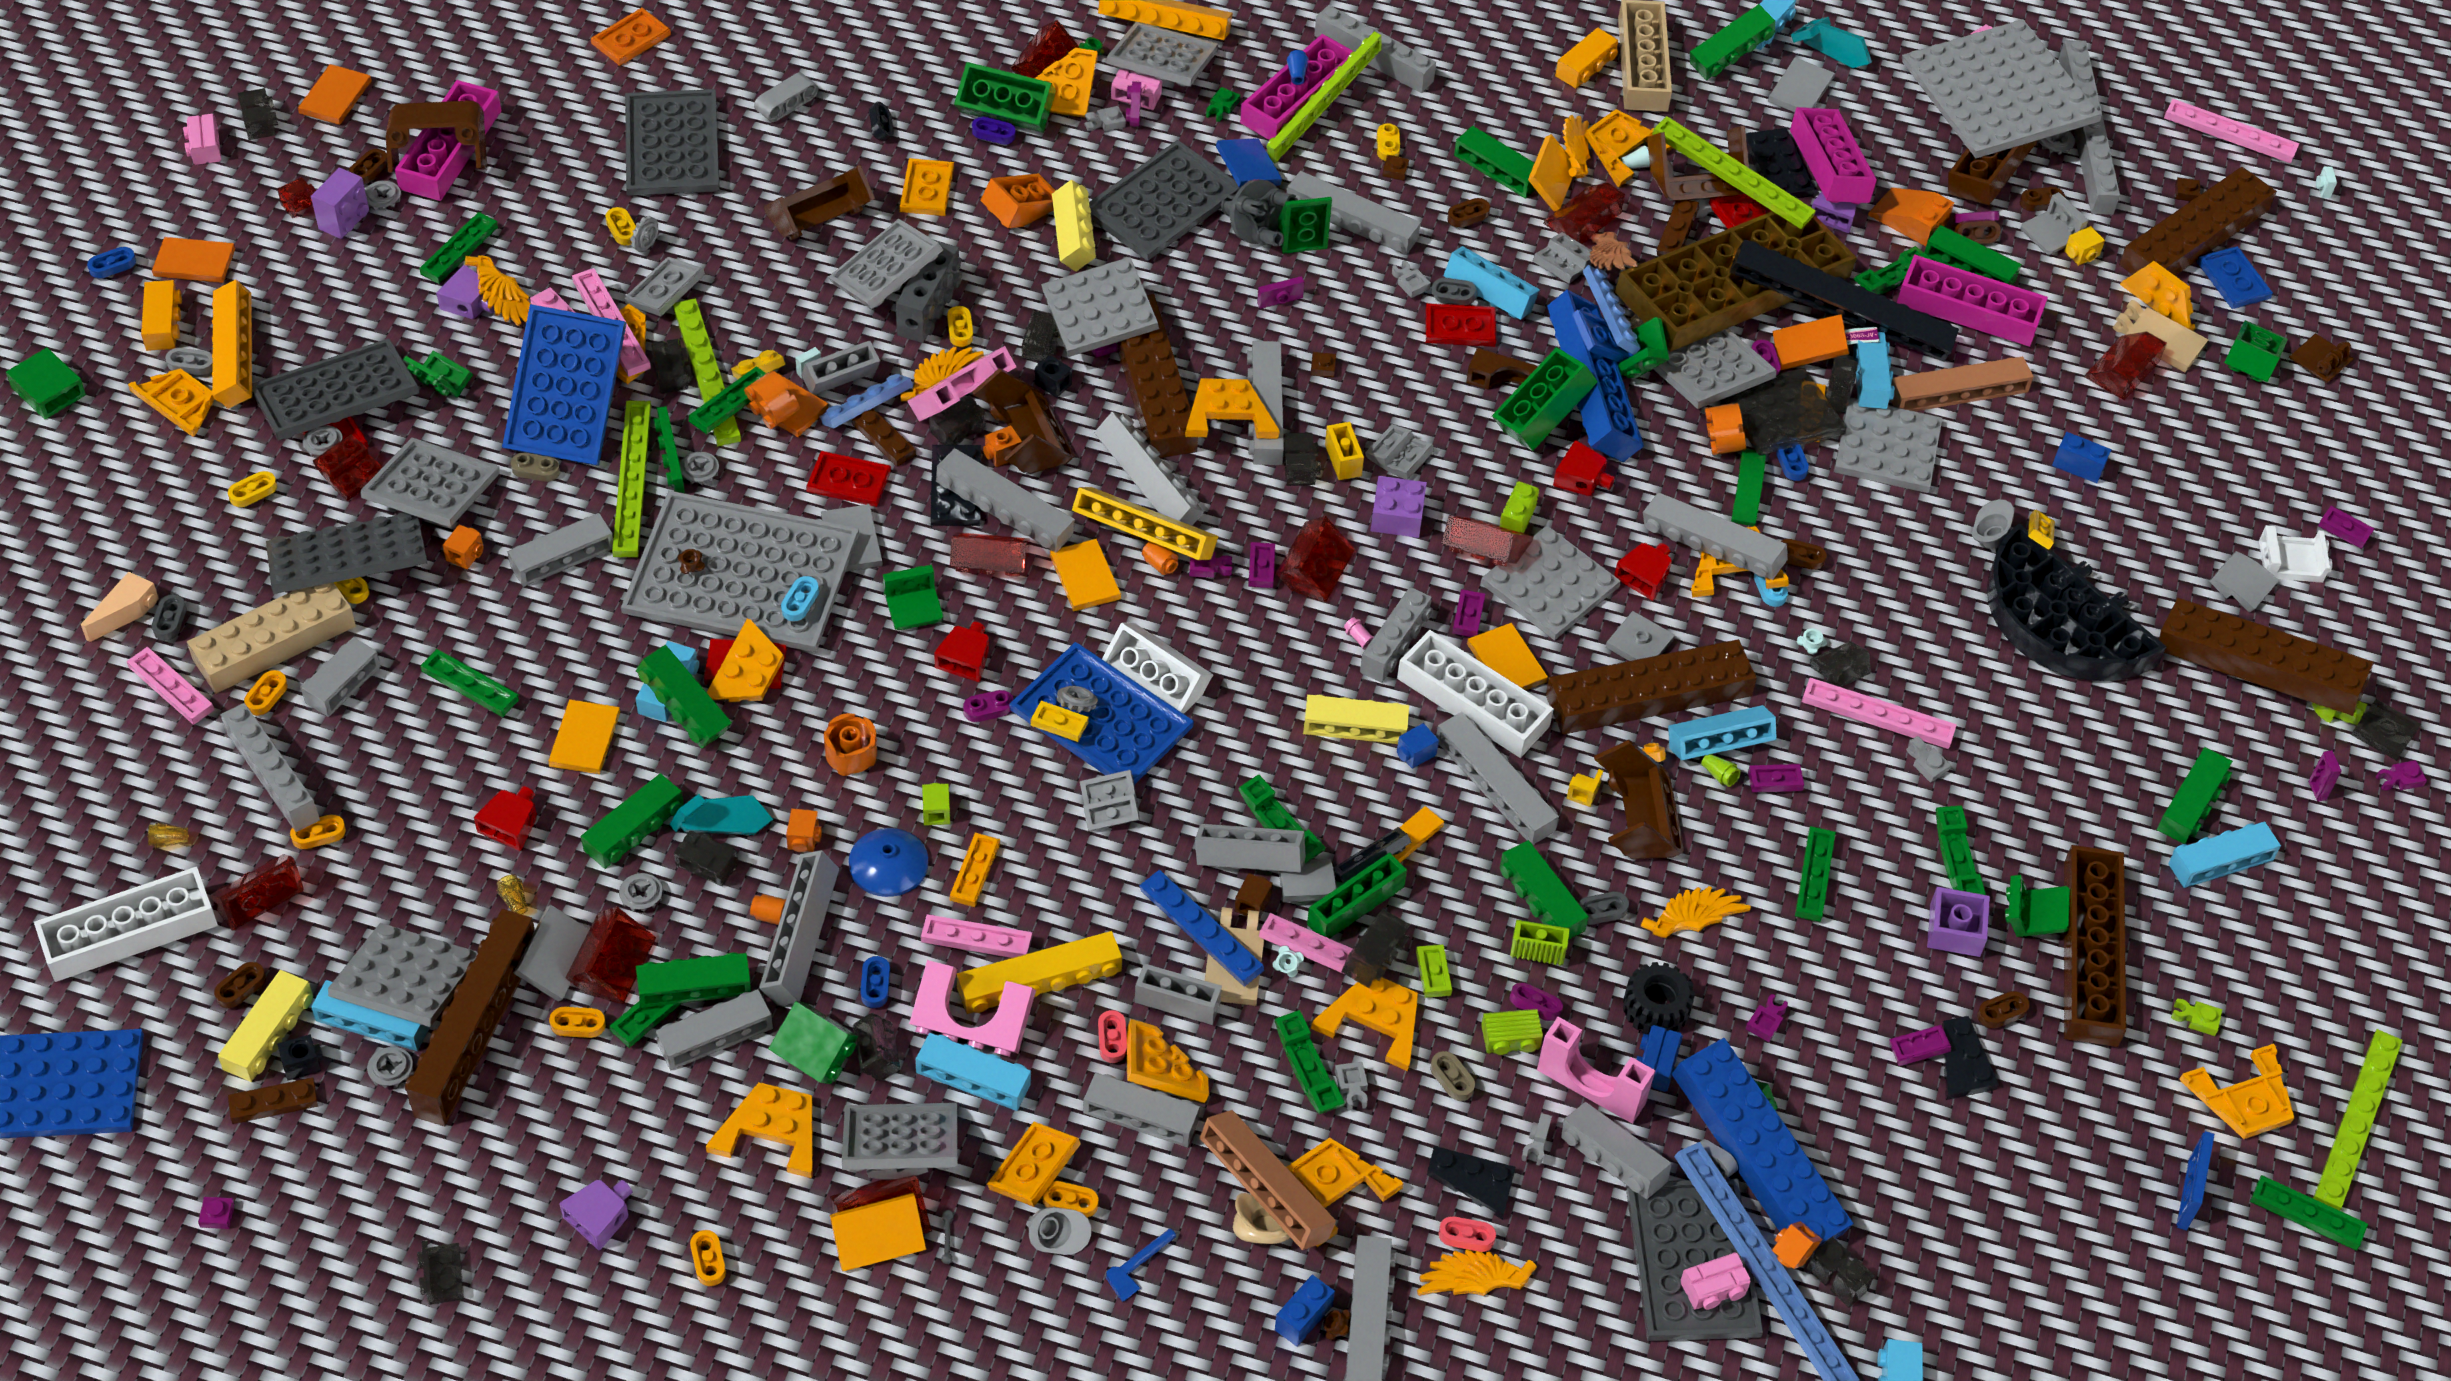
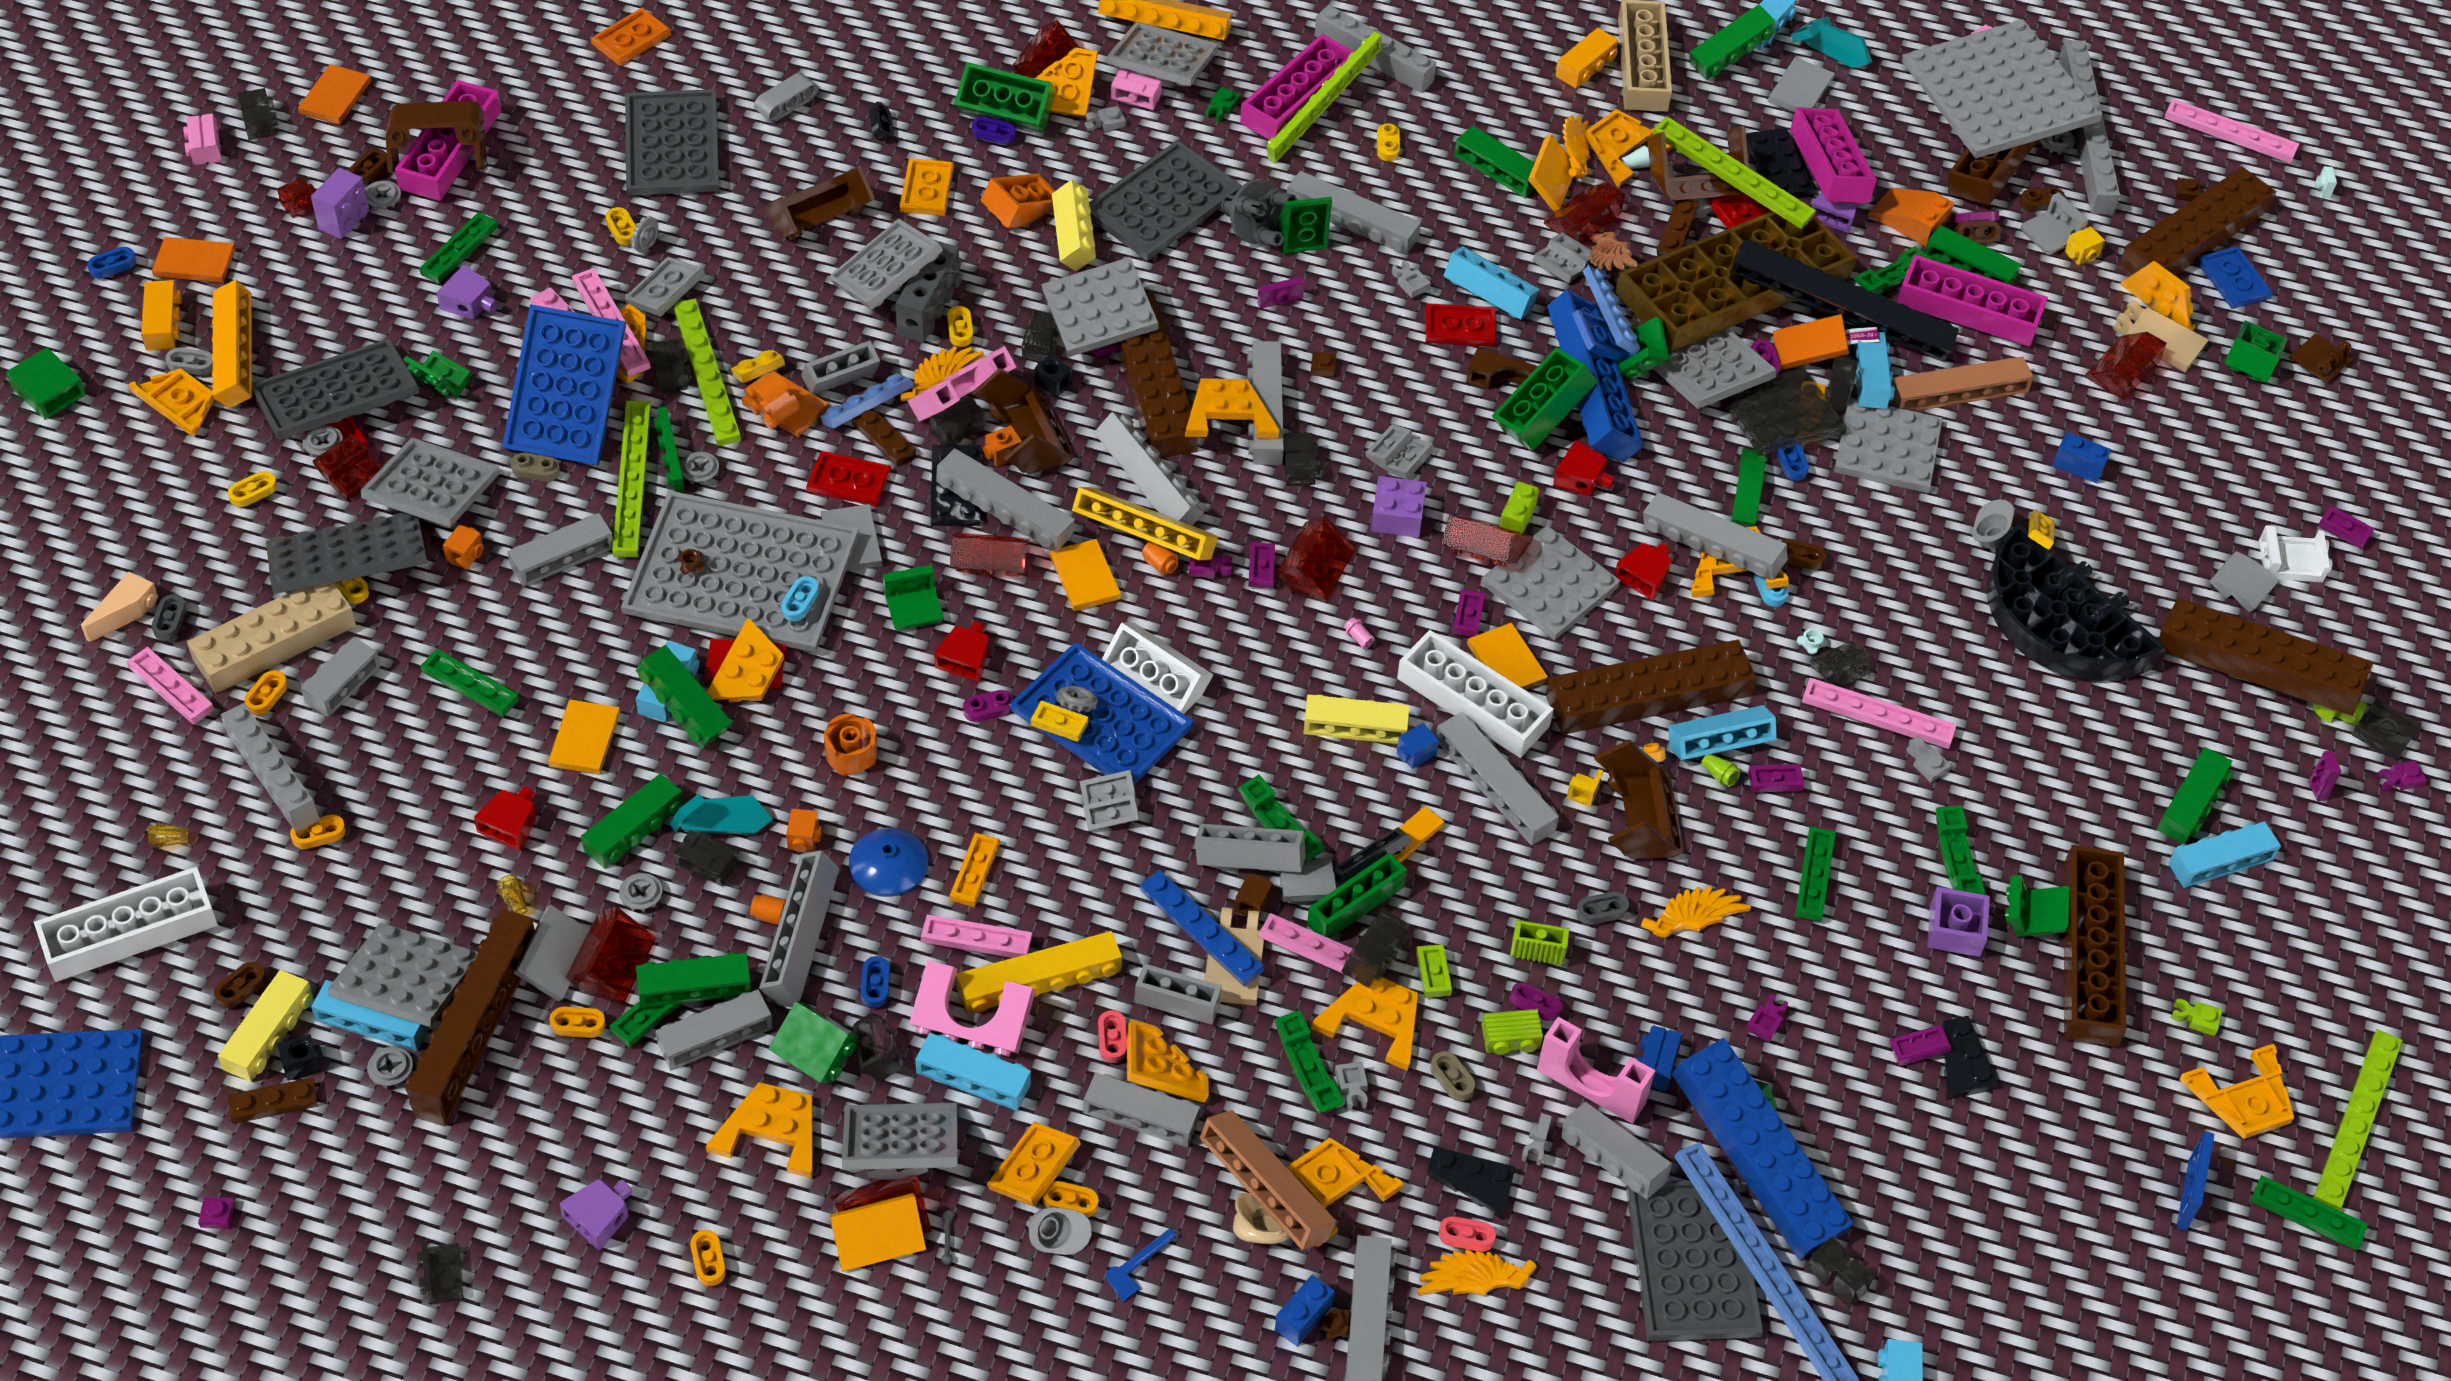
(258, 891): clear red slope -> none
(500, 290): light orange animal -> none
(724, 403): green plate -> none
(801, 360): light aqua plate -> none
(936, 804): lime brick -> none
(1092, 44): green plate -> none
(1134, 94): magenta plate -> none
(1248, 161): blue tile -> none
(1280, 962): light aqua plate -> none
(1297, 64): blue cone -> none
(1344, 451): yellow brick -> none
(1395, 167): reddish brown plate -> none
(1396, 634): light grey brick -> none
(1456, 291): dark grey plate -> none
(1468, 212): reddish brown plate -> none
(1542, 889): green brick -> none
(1639, 638): light grey plate -> none
(1660, 981): black tyre -> none
(1715, 1281): bright pink brick -> none
(1722, 1159): light grey beam -> none
(1725, 428): orange brick -> none
(1795, 1245): orange brick -> none
(2000, 1009): reddish brown plate -> none

